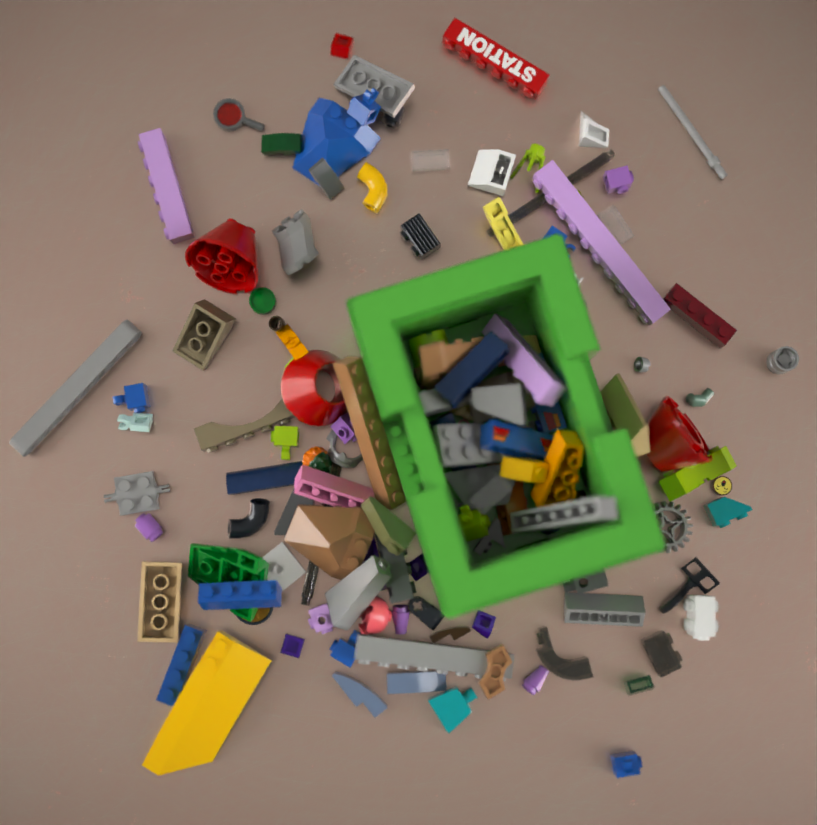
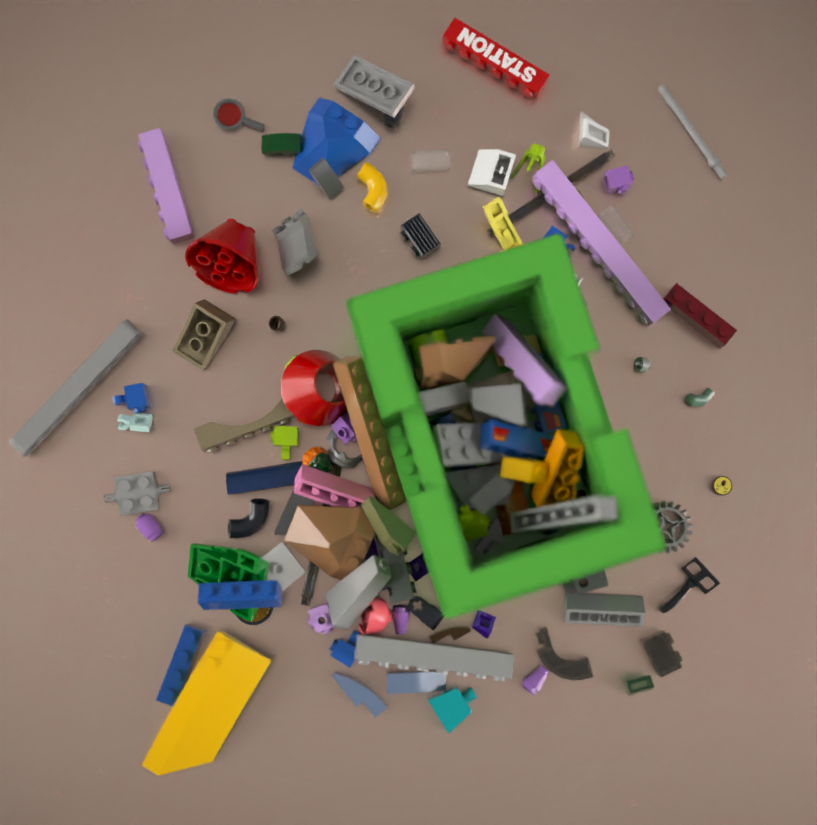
(159, 602): tan slope -> none
(262, 300): green piece -> none
(292, 342): light orange piece -> none
(292, 645): dark purple tile -> none
(341, 46): red slope -> none
(364, 108): brick -> none
(472, 369): dark blue brick -> none
(497, 662): medium nougat tile -> none
(625, 414): tan slope -> none
(626, 764): blue brick -> none
(674, 439): red cone -> none
(689, 478): lime brick -> none
(701, 616): white brick -> none
(725, 509): teal slope -> none
(782, 360): light grey wheel -> none

